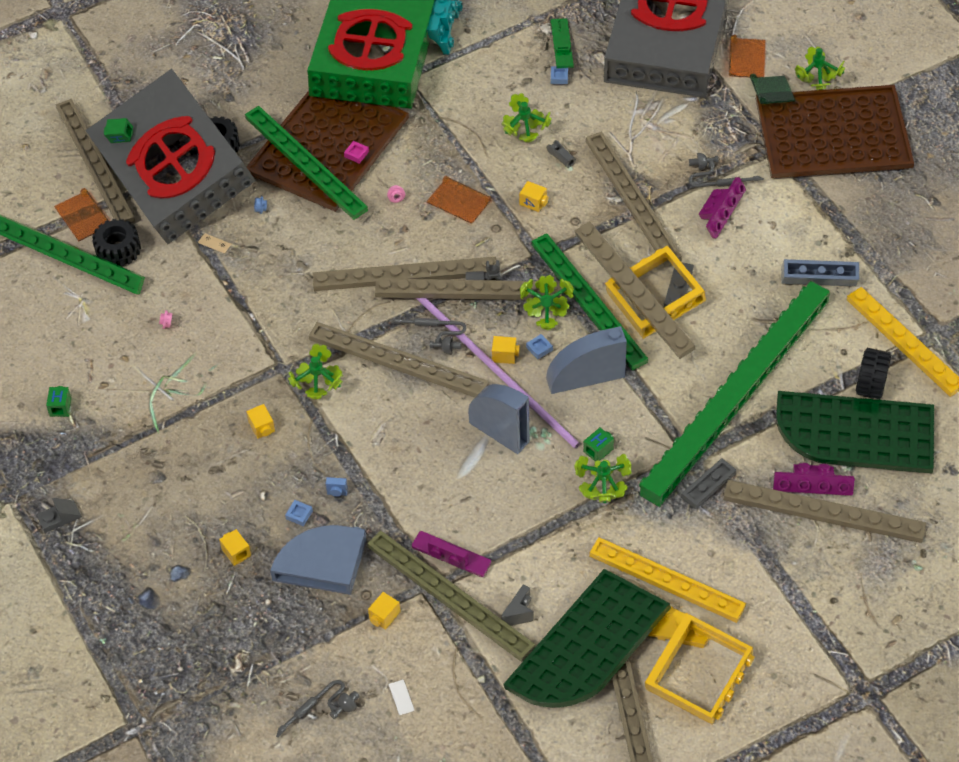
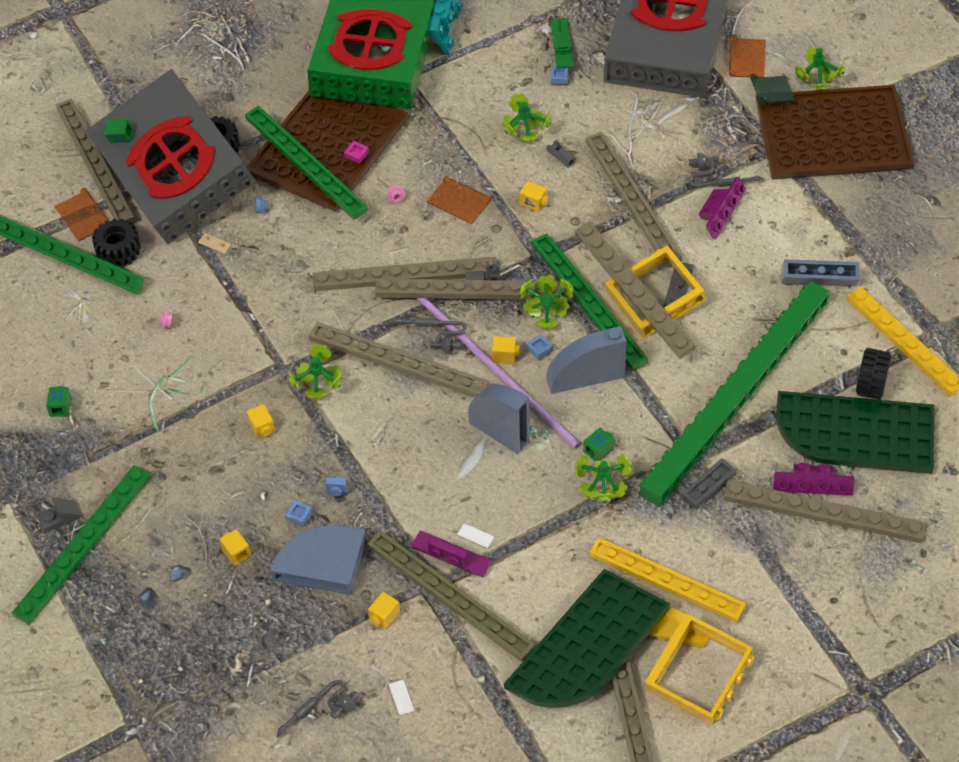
(81, 545): none -> green plate
(475, 535): none -> white sticker
(518, 611): dark grey slope -> none

